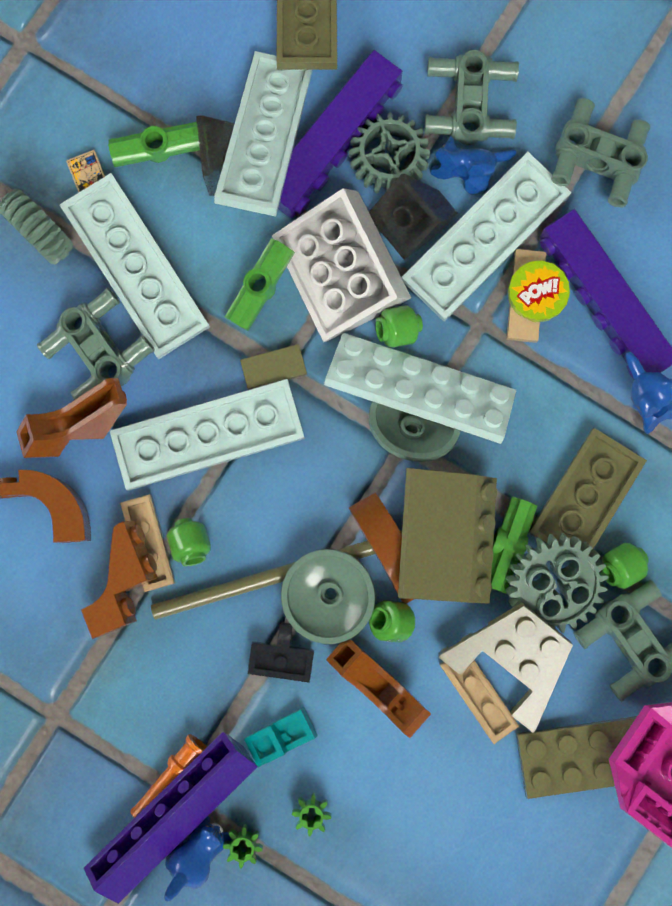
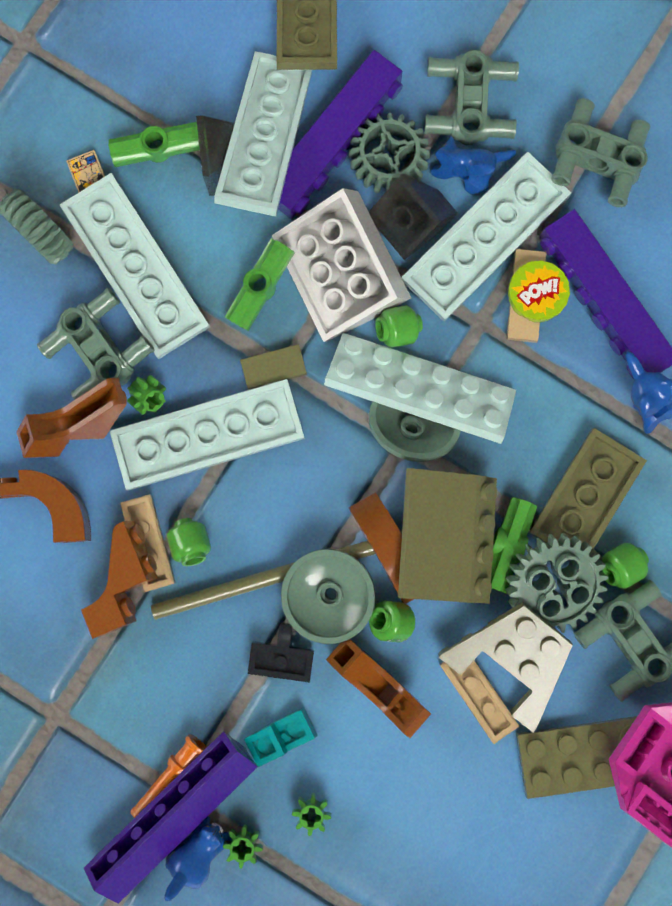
(146, 394): none -> bright green gear

